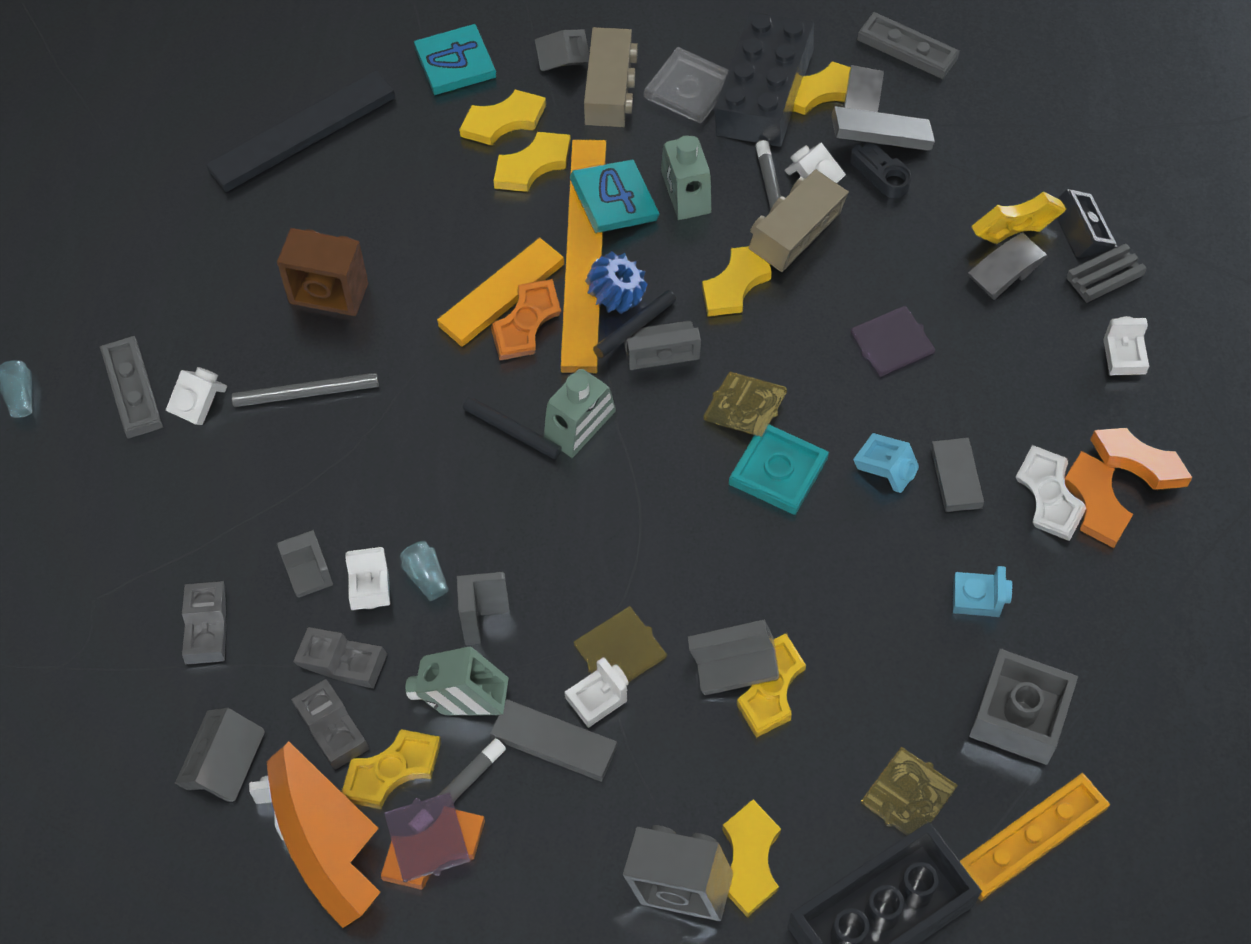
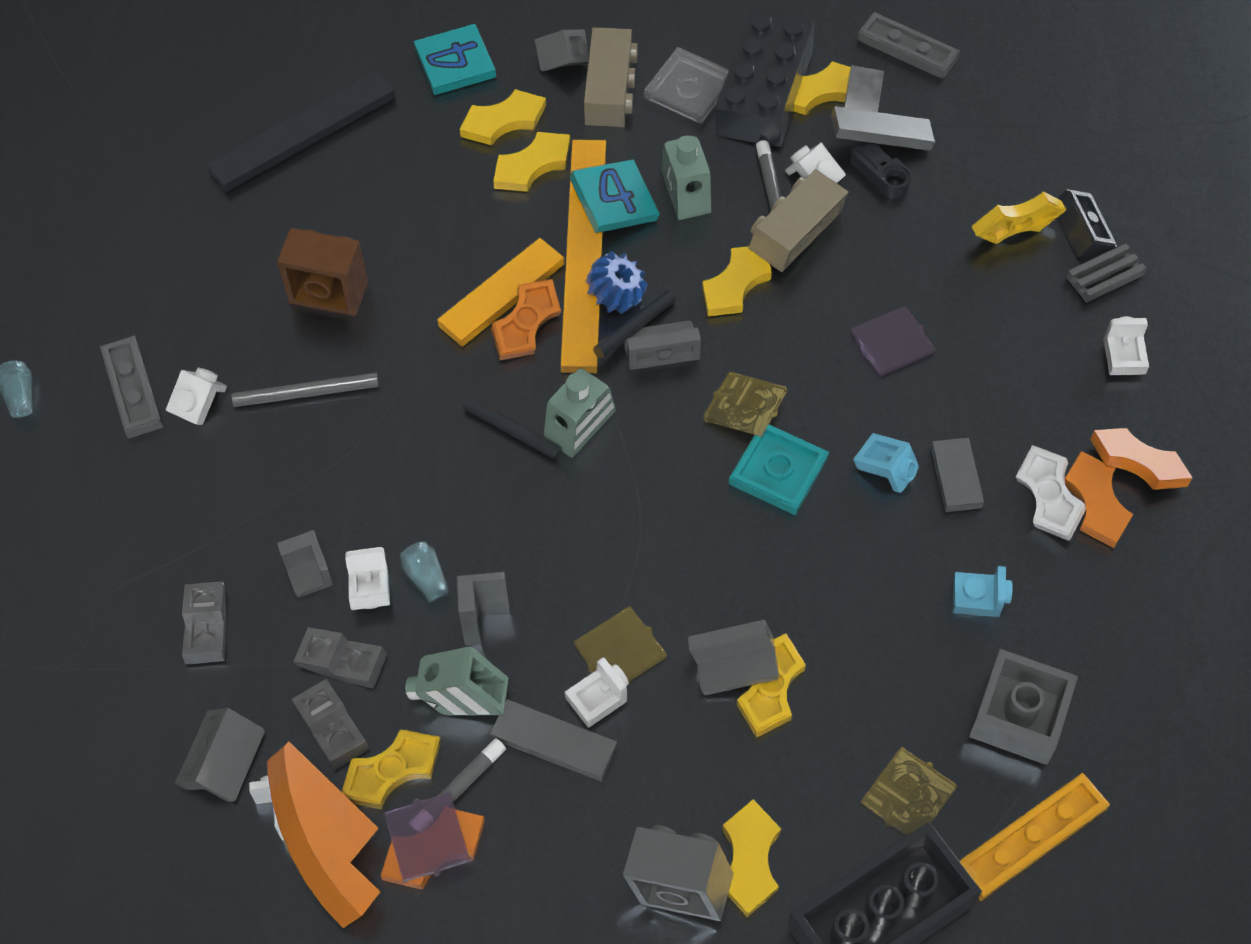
(1007, 264): flat silver slope -> none

